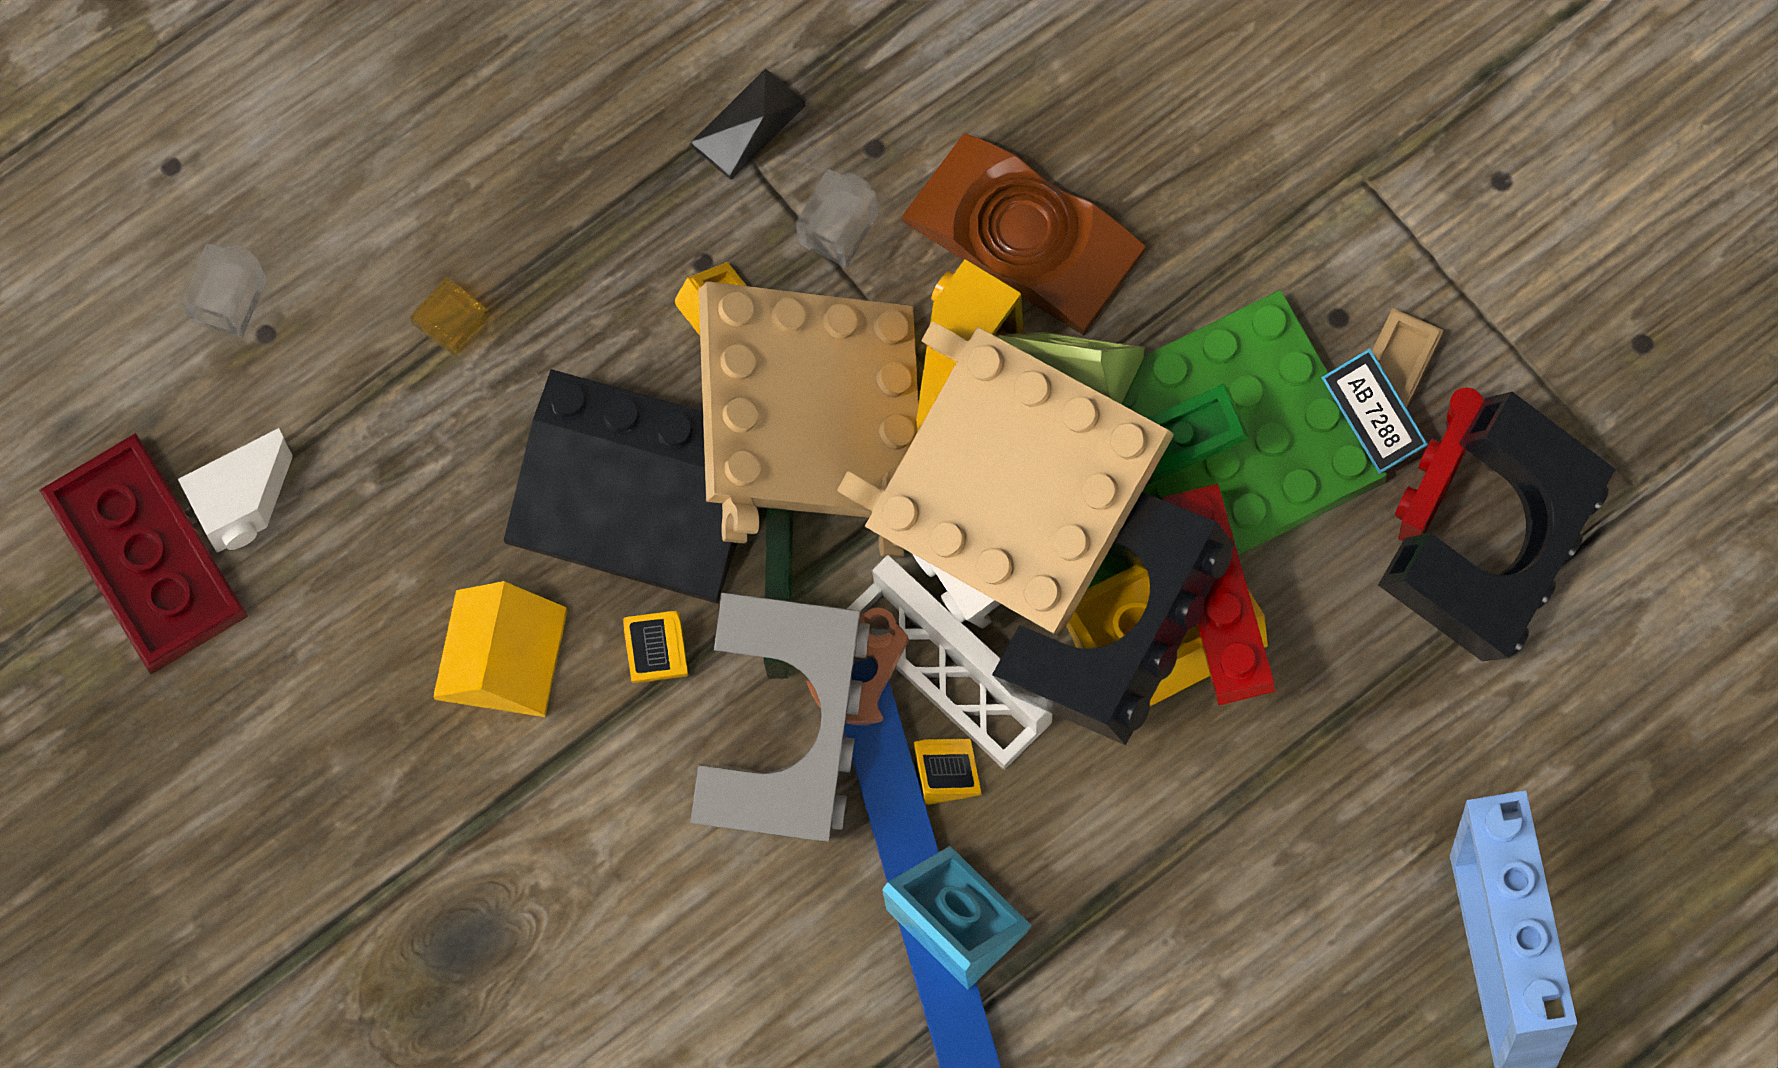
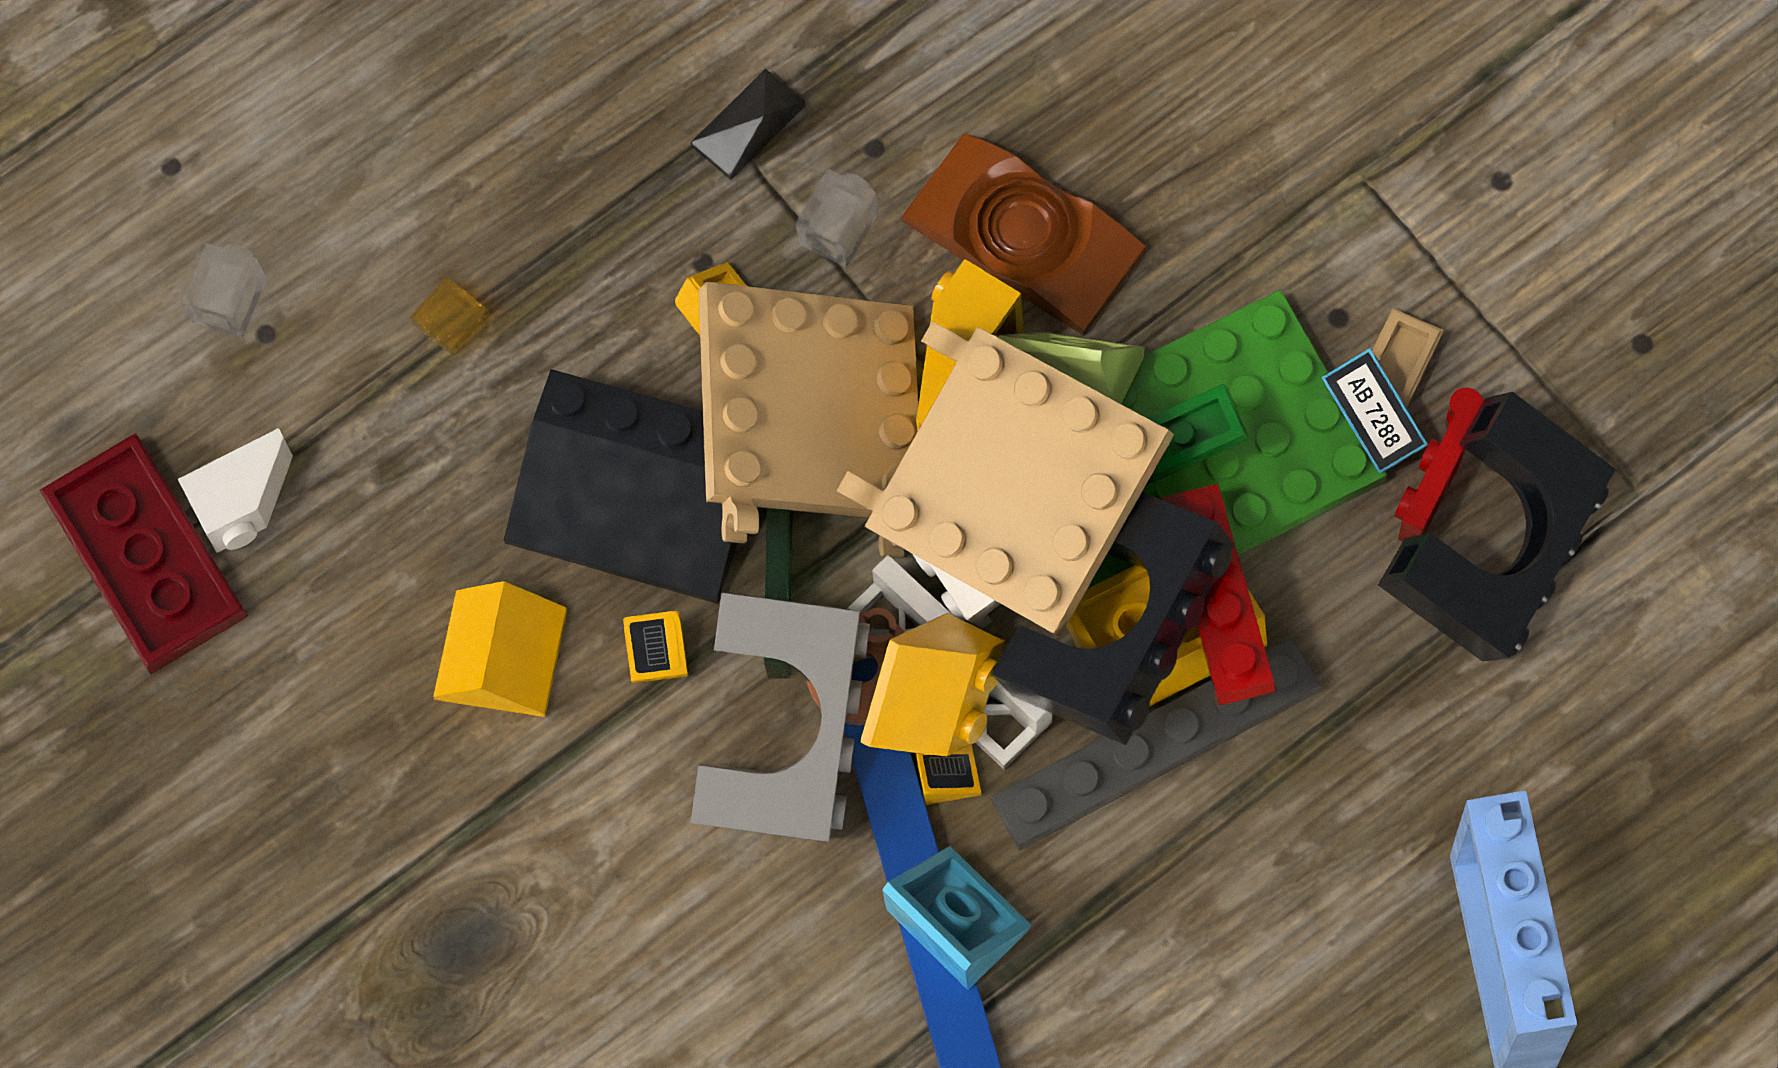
(933, 688): none -> yellow slope
(1163, 742): none -> dark grey plate

